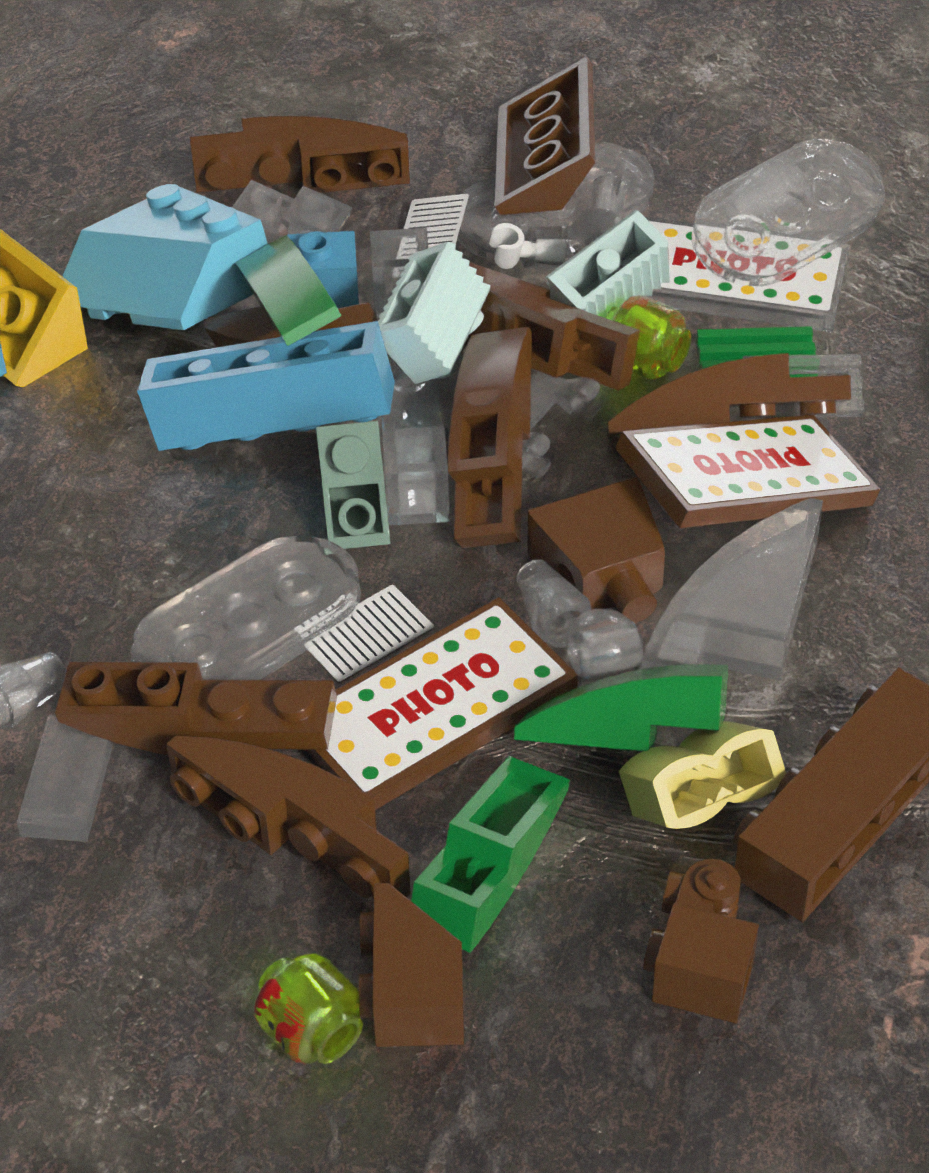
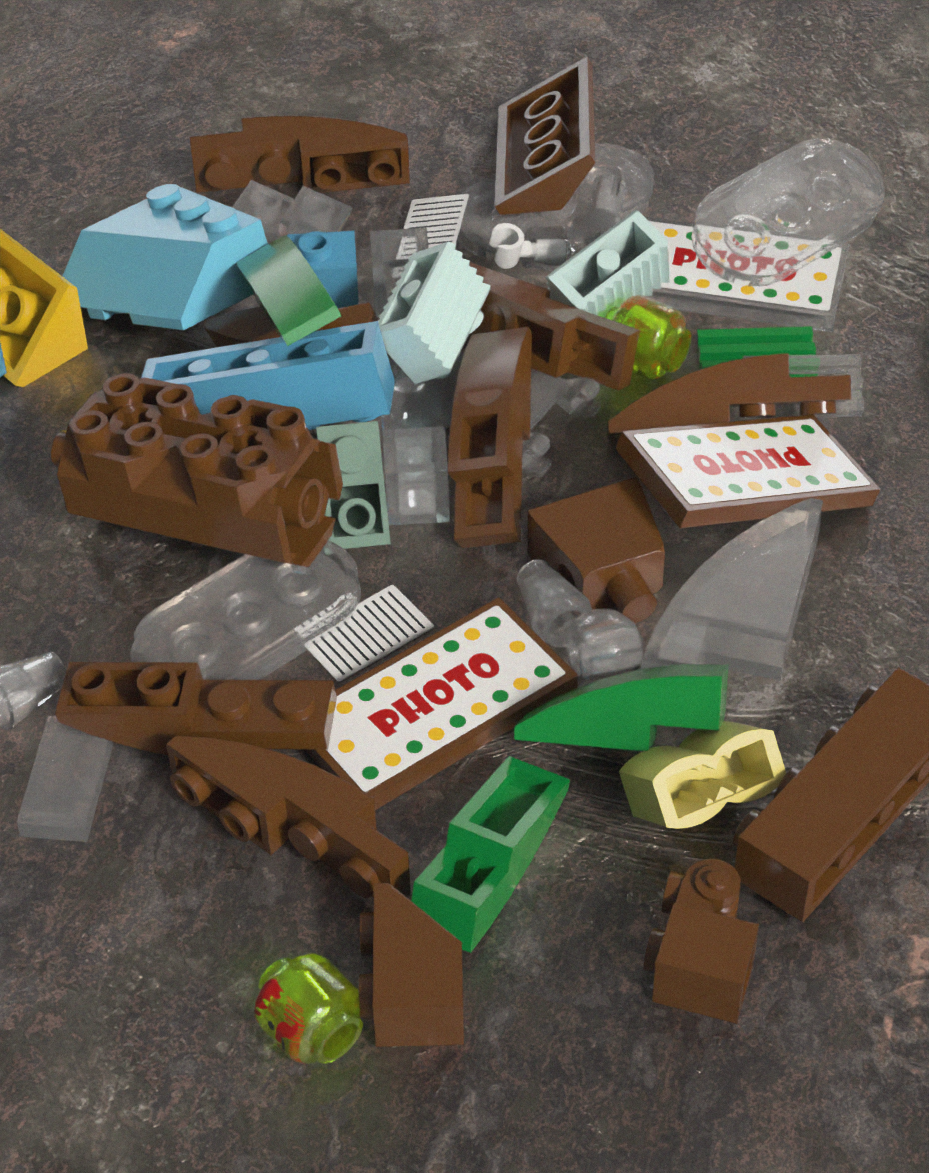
(220, 479): none -> reddish brown brick

